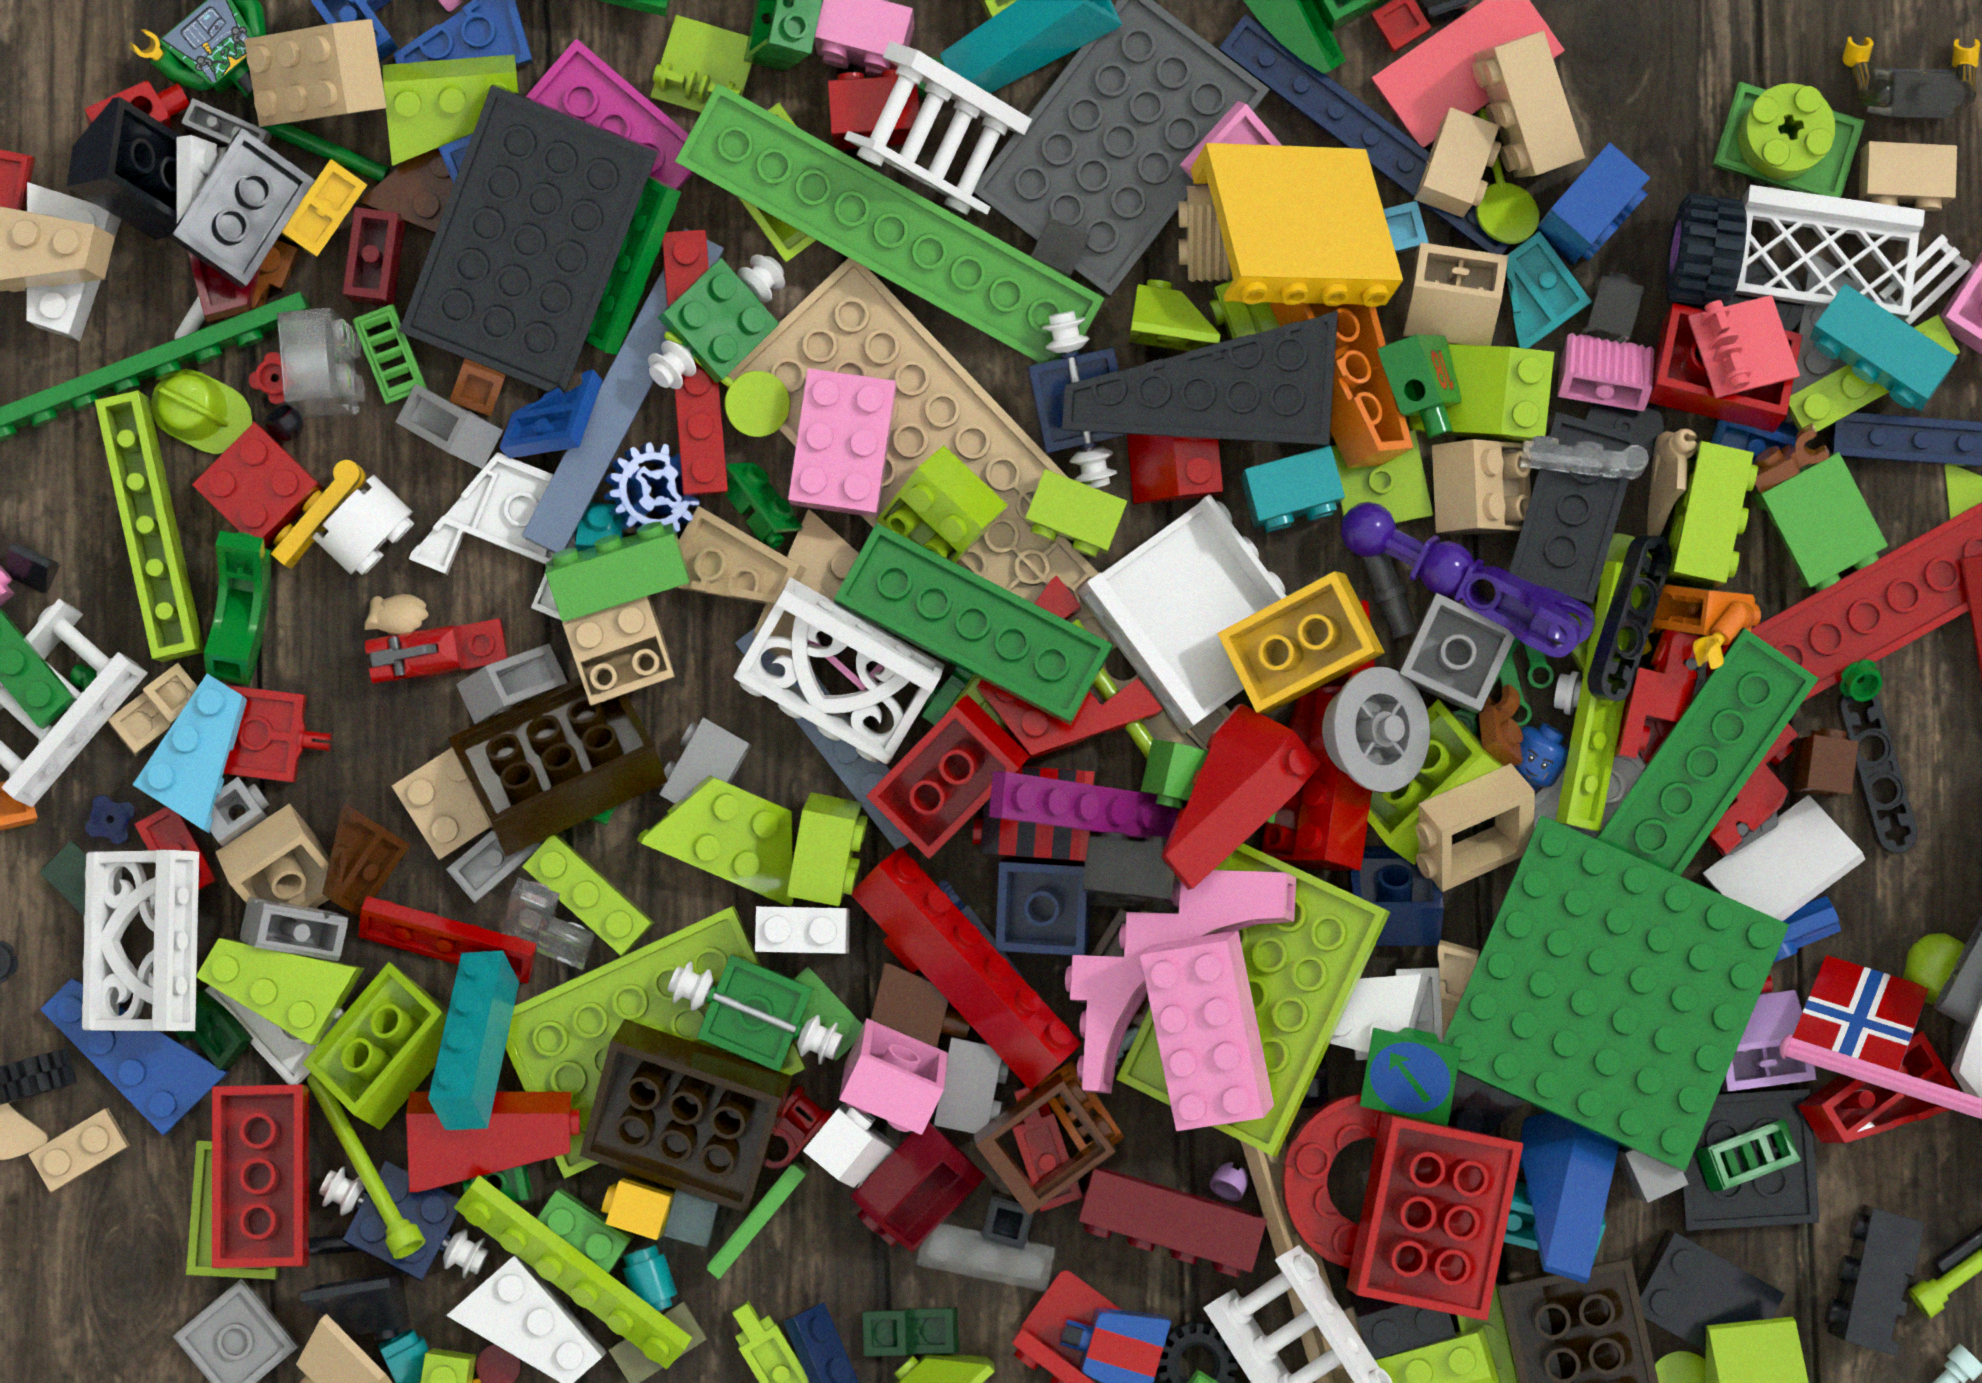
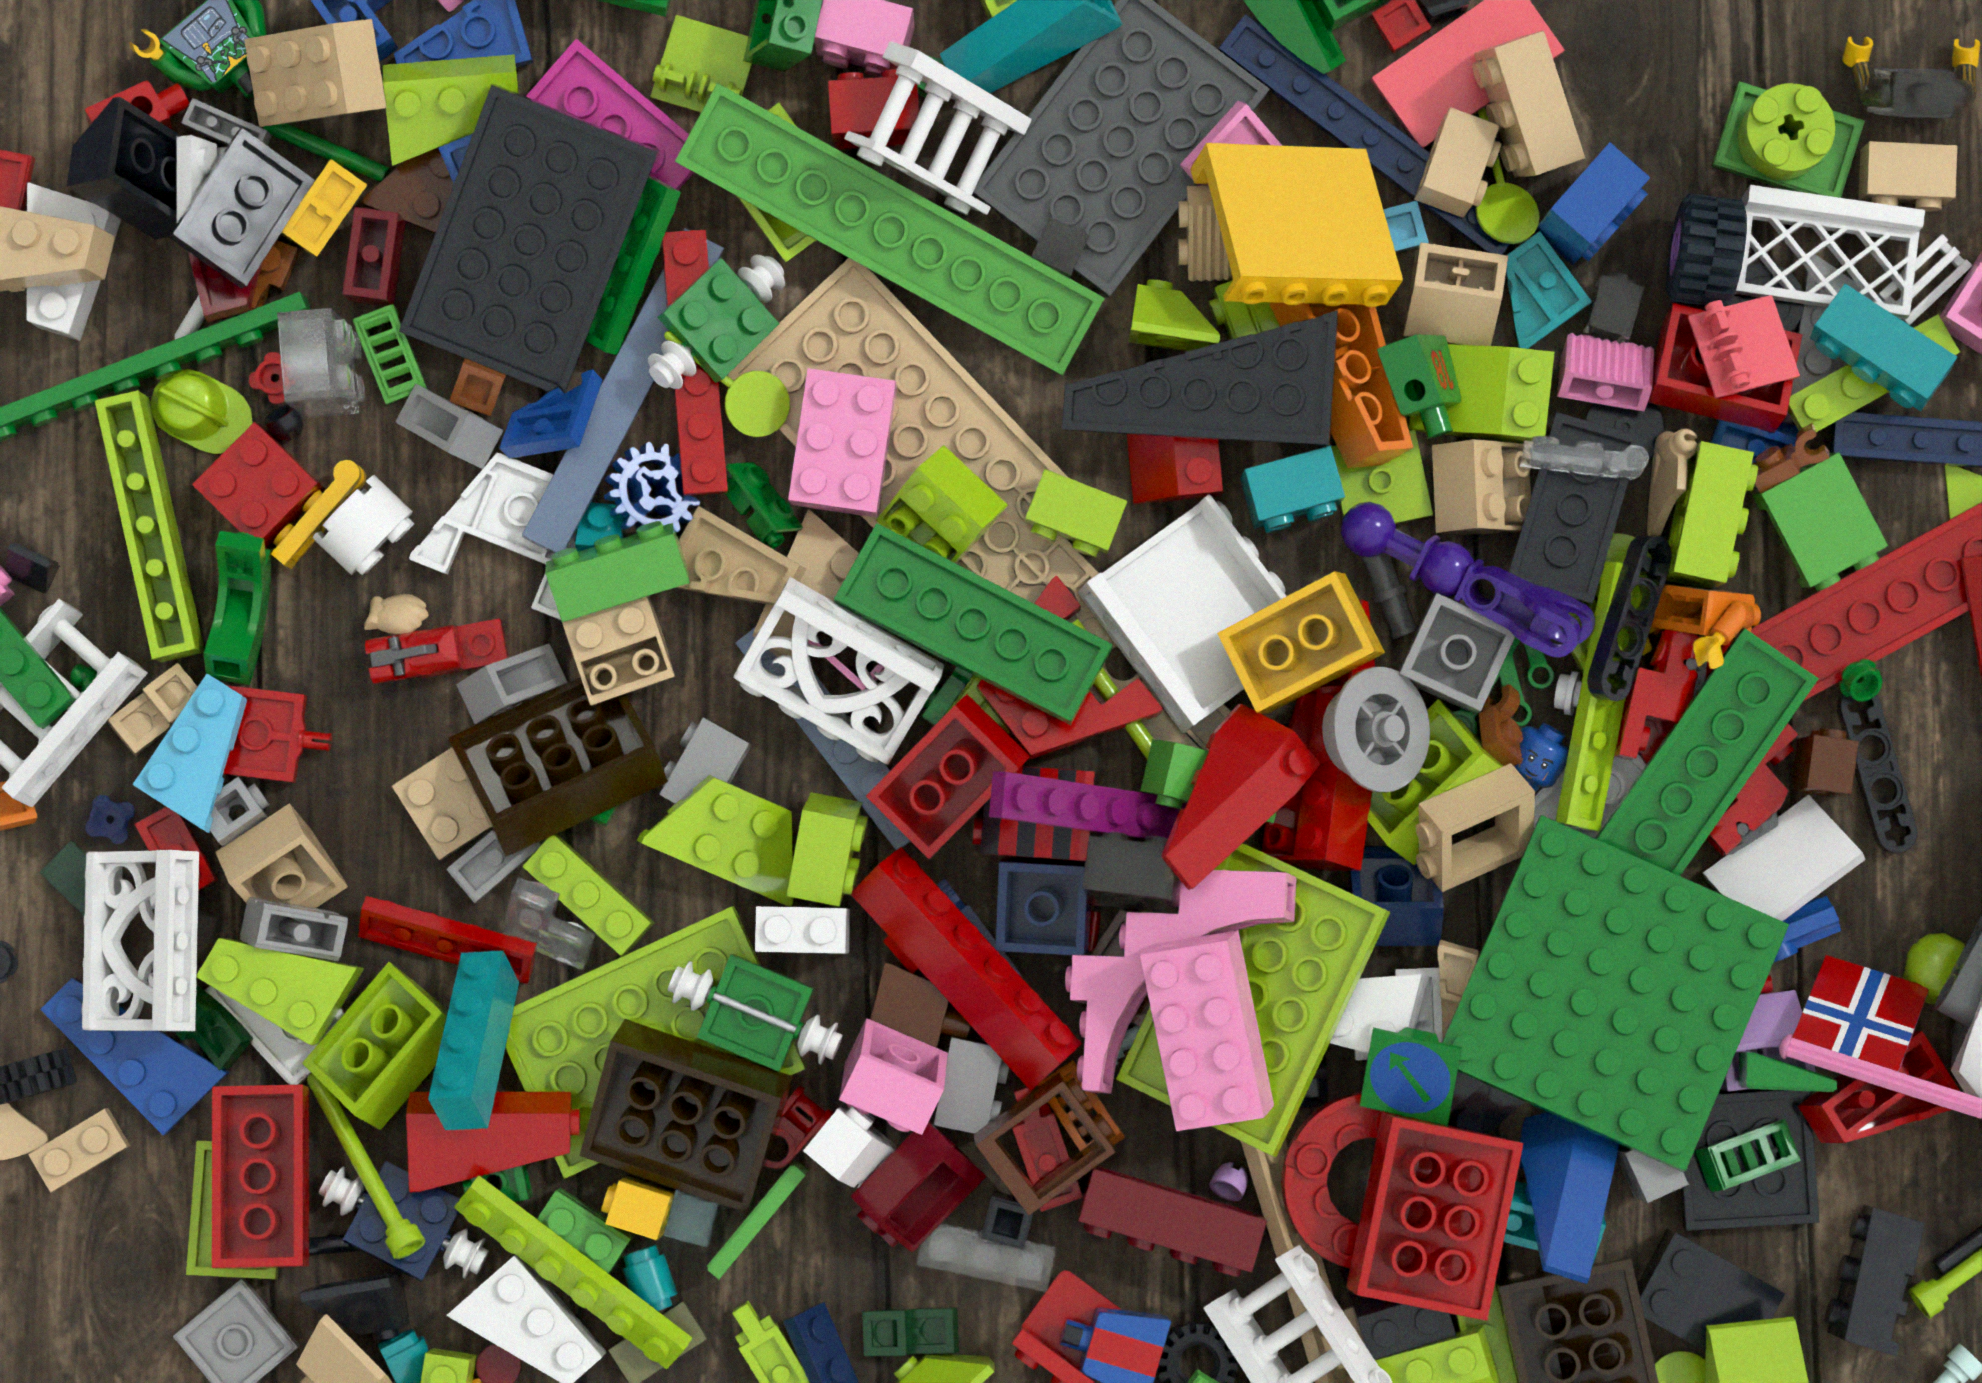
(360, 859): reddish brown wing -> none
(831, 1010): bright green plate -> none
(1047, 388): dark blue plate -> none
(1094, 929): none -> red piece
(1771, 1074): none -> green slope

